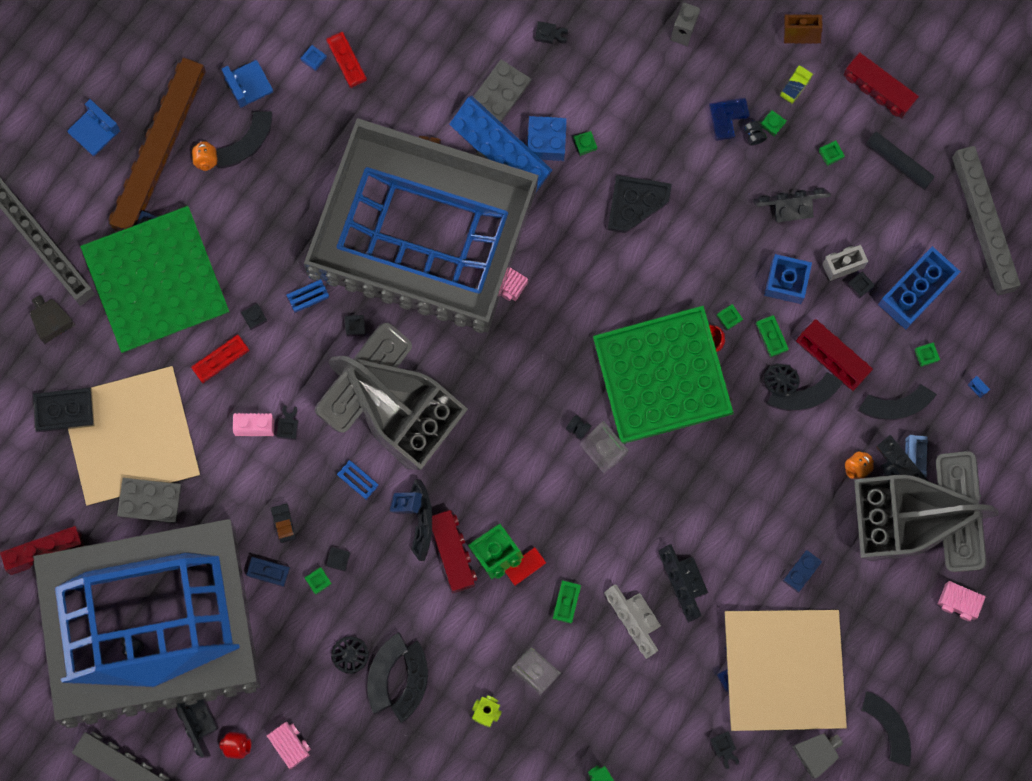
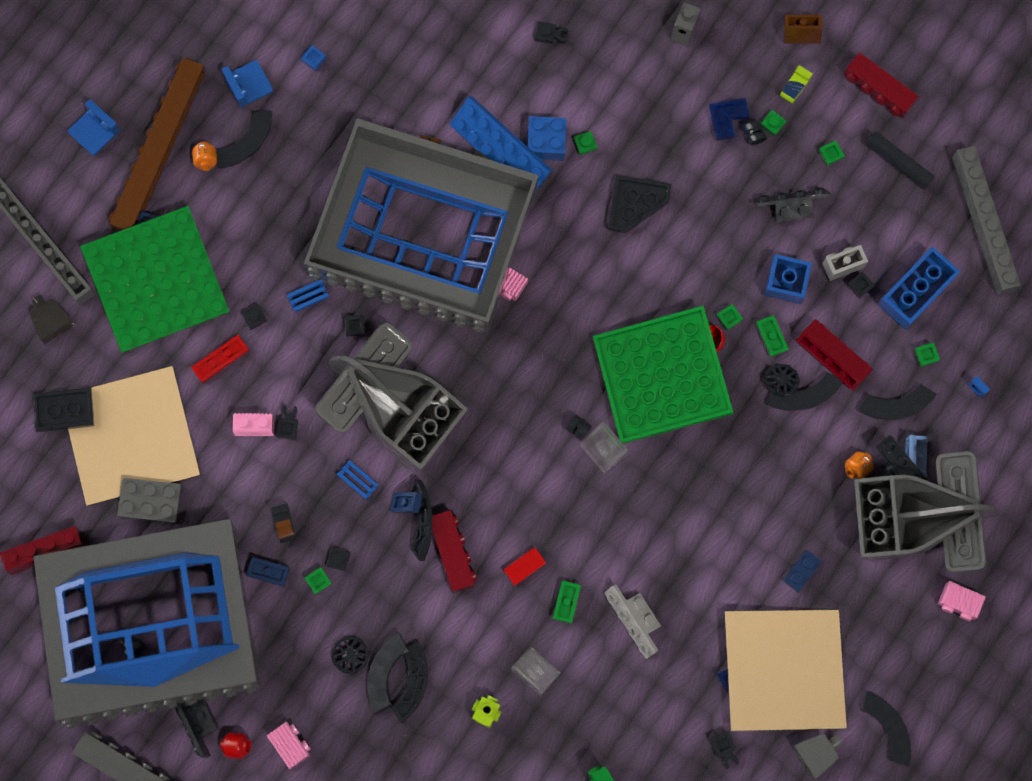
(346, 59): red tile -> none
(496, 552): green plate -> none
(502, 89): dark grey plate -> none
(685, 581): black bracket -> none

